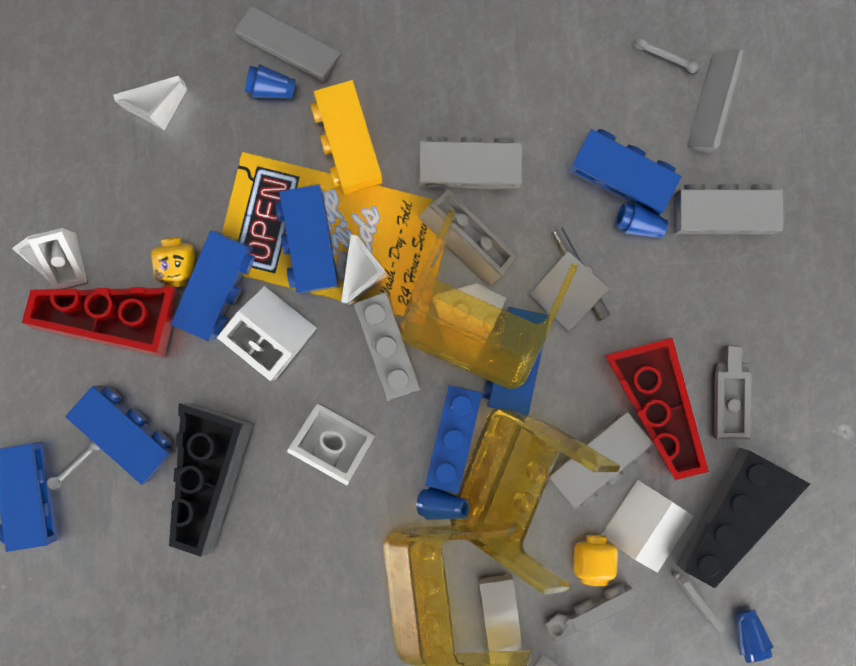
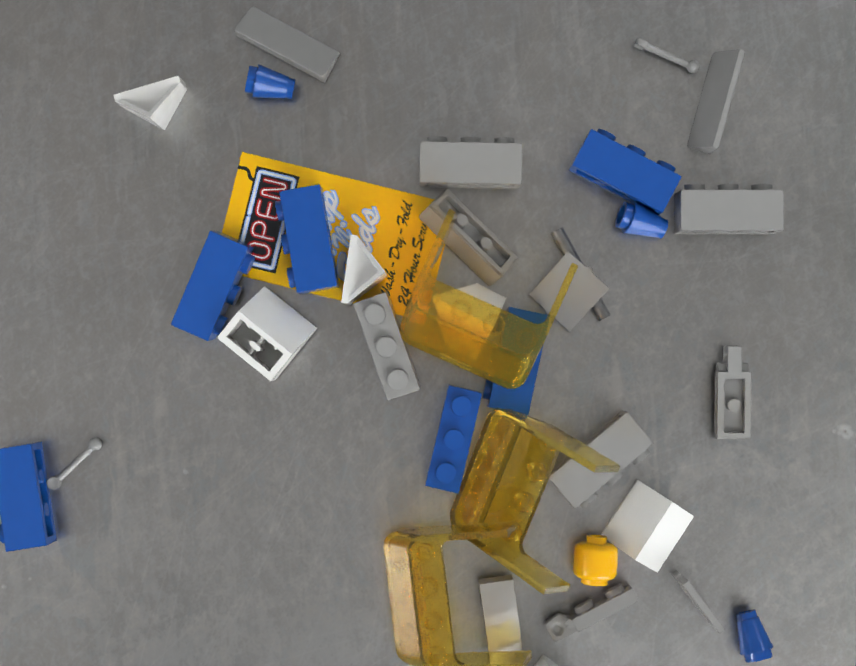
(55, 257): white slope -> none
(119, 318): red wedge -> none
(121, 433): blue brick -> none
(173, 262): yellow head -> none
(205, 475): black wedge -> none
(331, 444): white slope -> none
(346, 137): yellow brick -> none
(441, 505): blue cone -> none
(660, 397): red wedge -> none
(739, 515): black wedge -> none

